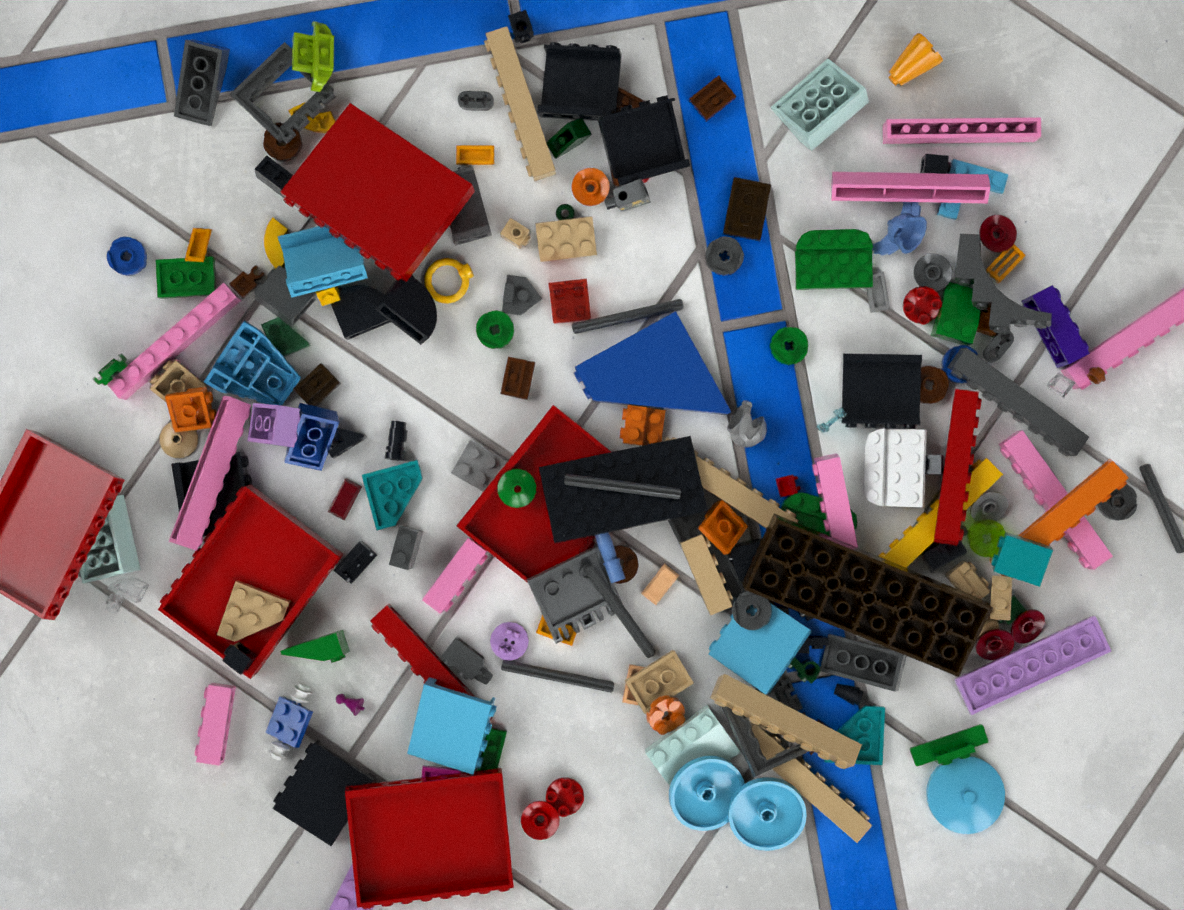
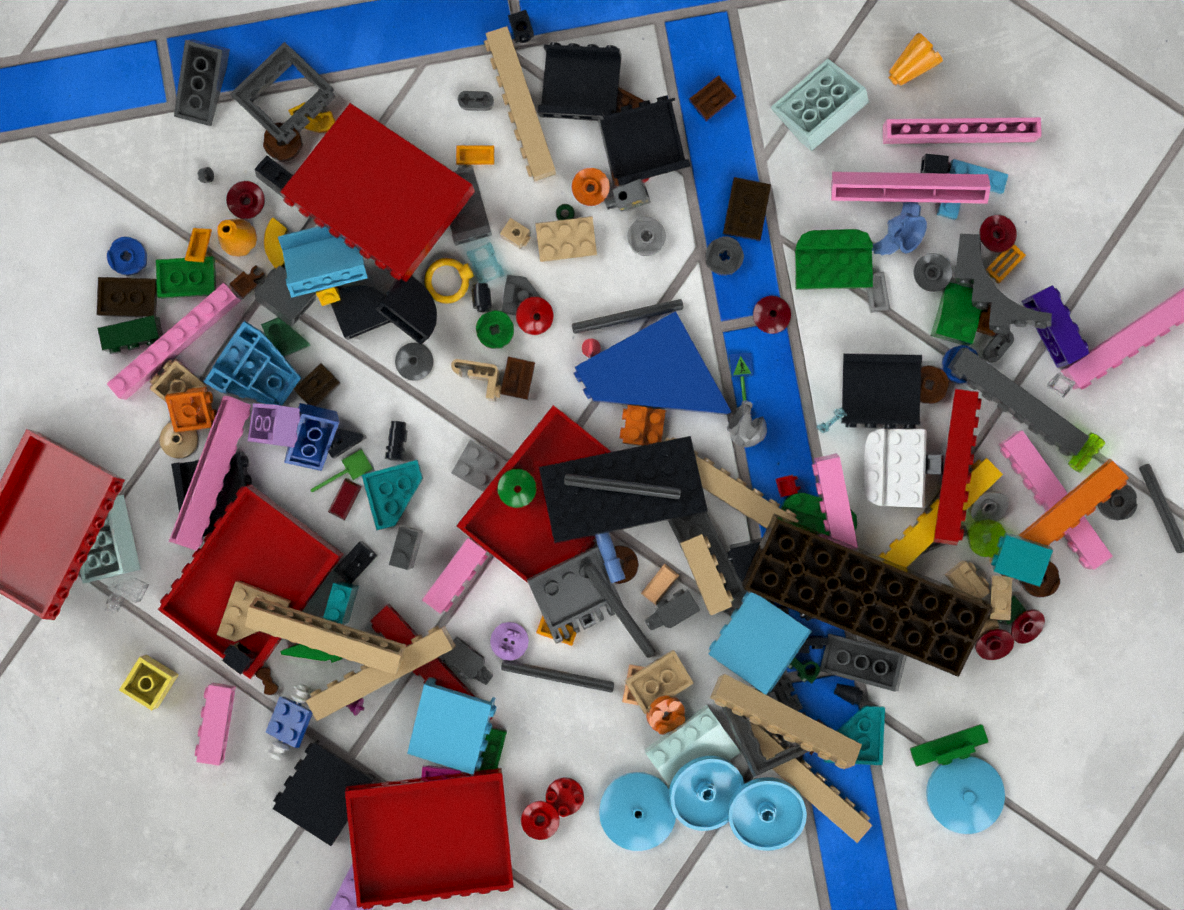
(109, 369): green plate -> none
(126, 297): none -> dark brown plate
(130, 334): none -> dark green brick
(148, 682): none -> light yellow brick
(209, 175): none -> dark grey hinge
(236, 236): none -> light orange cone
(237, 196): none -> dark red dish
(265, 675): none -> reddish brown piece
(314, 54): lime plate -> none
(325, 635): none -> tan brick
(341, 602): none -> teal brick
(355, 465): none -> bright green piece
(370, 679): none -> tan brick
(420, 368): none -> dark grey dish
(481, 297): none -> black brick
(483, 372): none -> tan piece
(490, 261): none -> clear light blue piece
(525, 315): none -> red dish
(568, 137): dark green slope -> none
(569, 301): clear red bracket -> none
(591, 347): none -> coral tile
(636, 793): none -> medium azure dish
(654, 244): none -> light grey plate
(673, 611): none -> dark grey hinge
(723, 526): orange plate -> none
(741, 366): none -> piece
(744, 619): dark grey plate -> none
(763, 319): none -> dark red dish
(785, 356): green plate -> none
(922, 304): red dish -> none
(944, 555): black hinge -> none
(1032, 665): lavender plate -> none
(1048, 587): none -> reddish brown plate
(1087, 452): none -> clear neon green axle
(1096, 375): dark orange plate -> none

